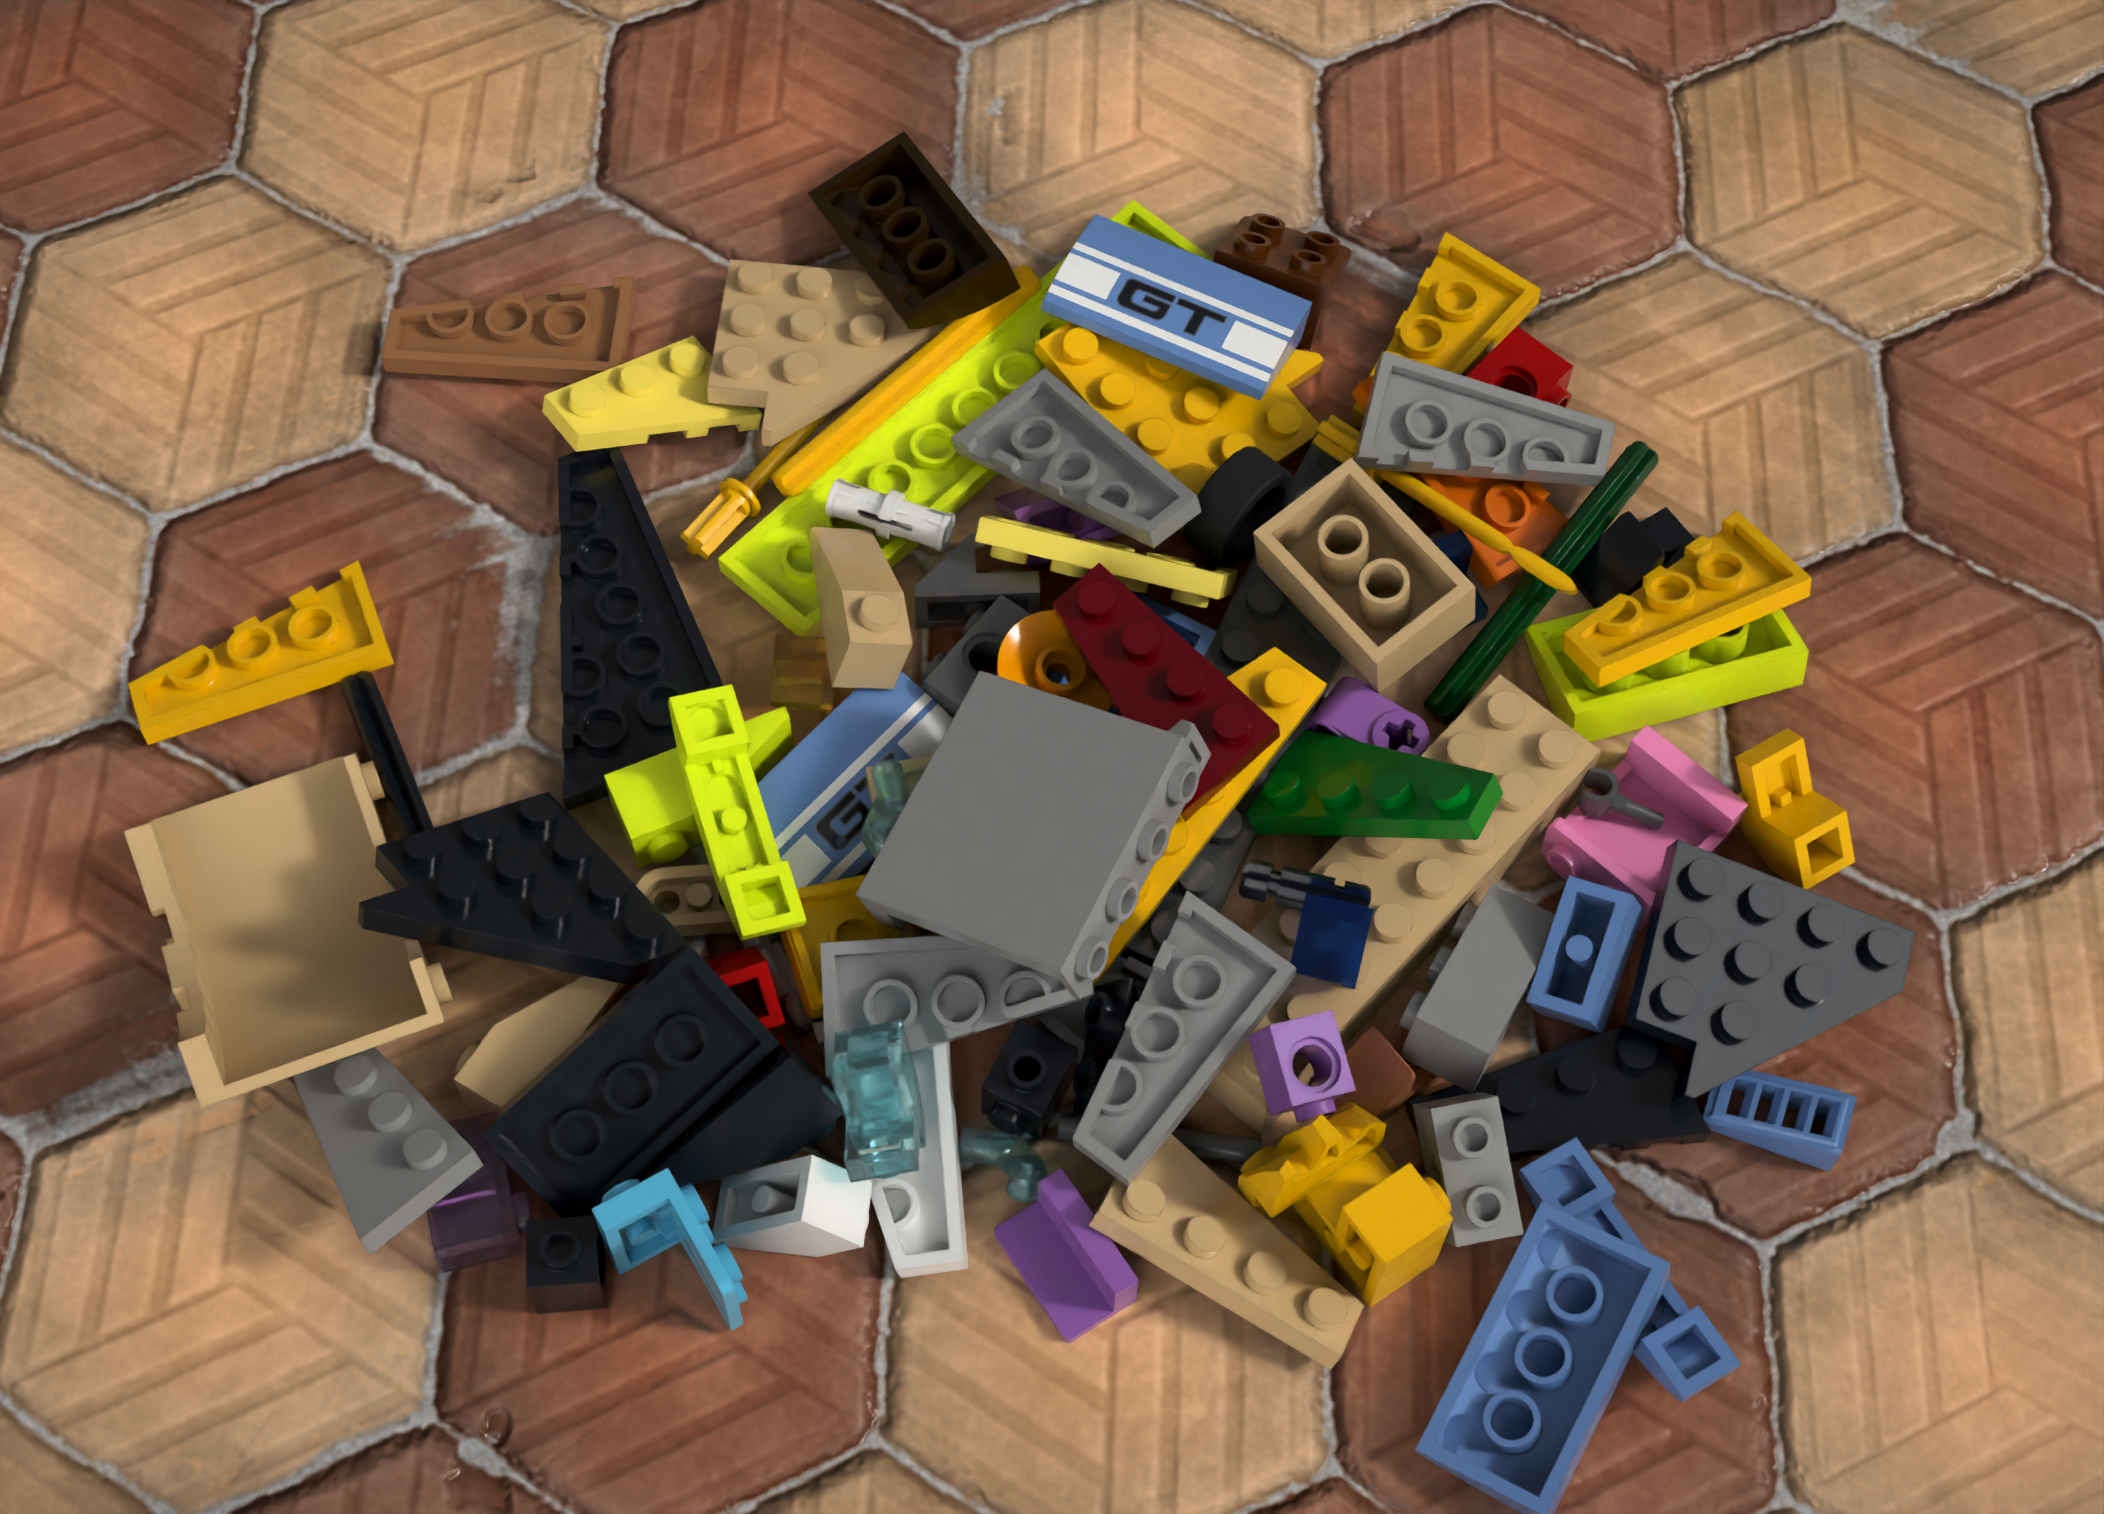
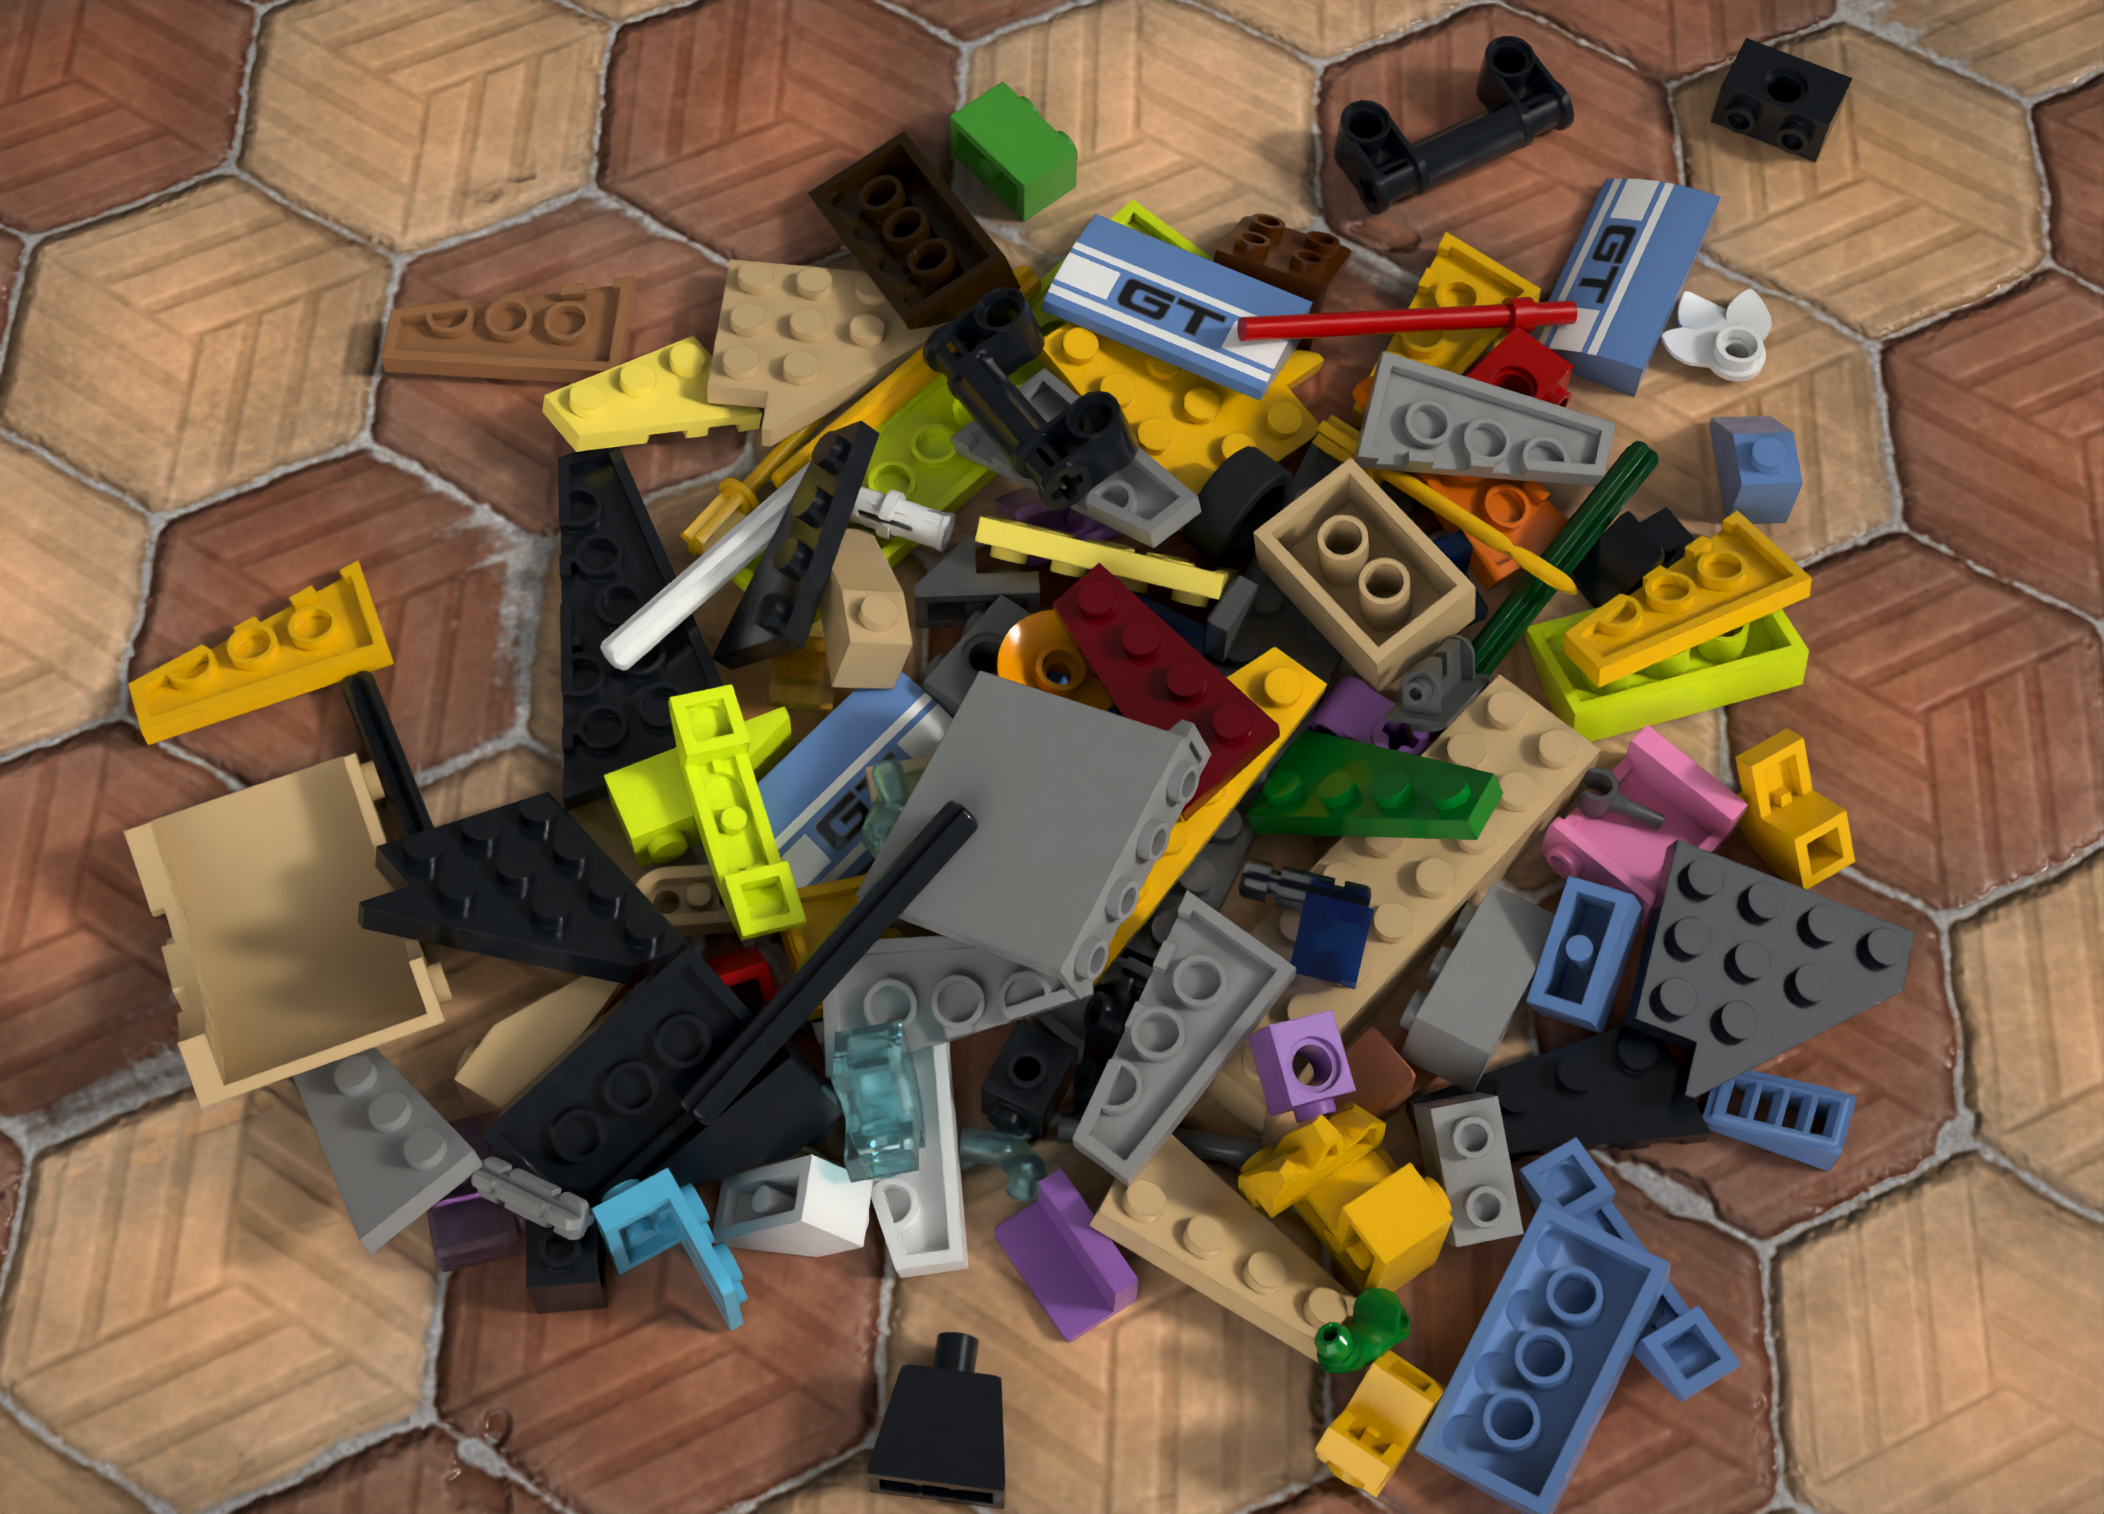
(533, 1198): none -> light grey axle
(699, 580): none -> white axle
(799, 559): none -> black wing
(829, 963): none -> black axle
(943, 1431): none -> black torso
(1014, 150): none -> bright green brick
(1076, 446): none -> black piece
(1230, 618): none -> dark grey tile
(1376, 1327): none -> green piece
(1379, 1423): none -> yellow brick
(1440, 687): none -> dark grey hinge
(1511, 313): none -> red bar
(1519, 103): none -> black piece
(1627, 277): none -> medium blue slope
(1713, 334): none -> white plate
(1756, 467): none -> medium blue slope
(1780, 99): none -> black brick

